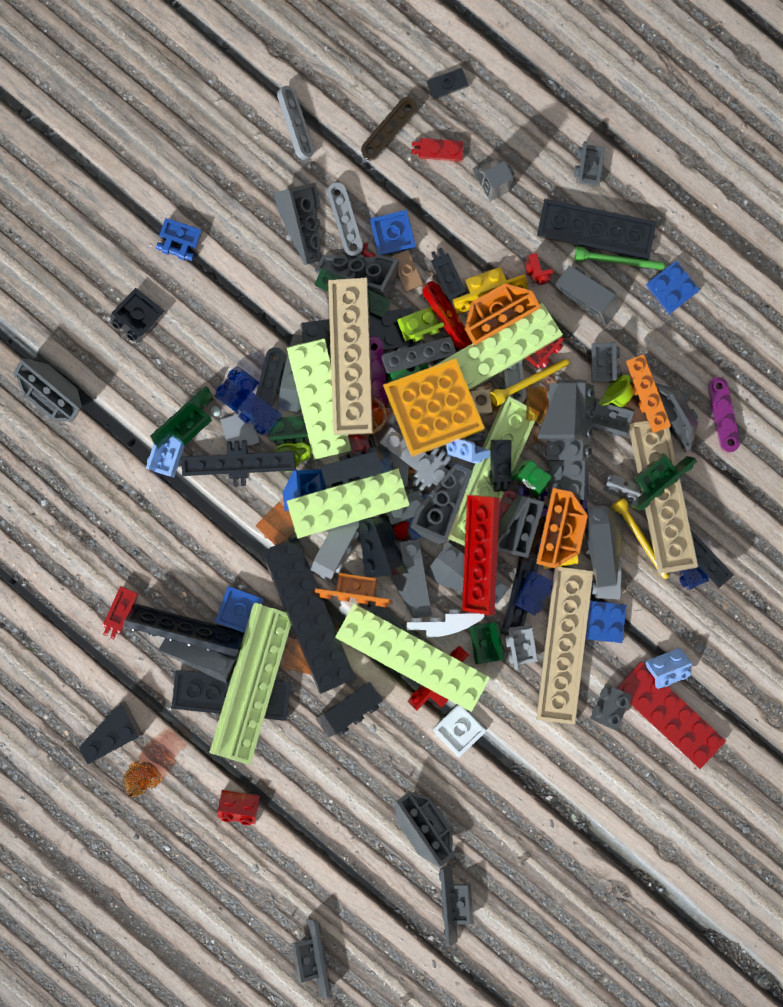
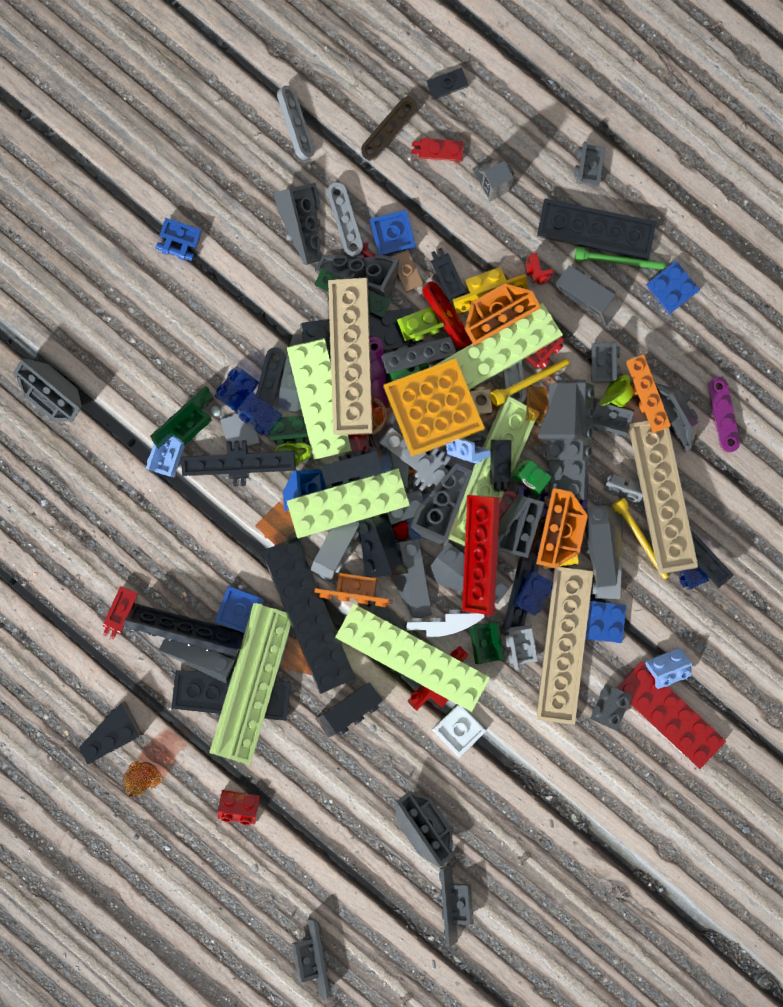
(136, 315): black plate -> none
(658, 477): dark green bracket -> none

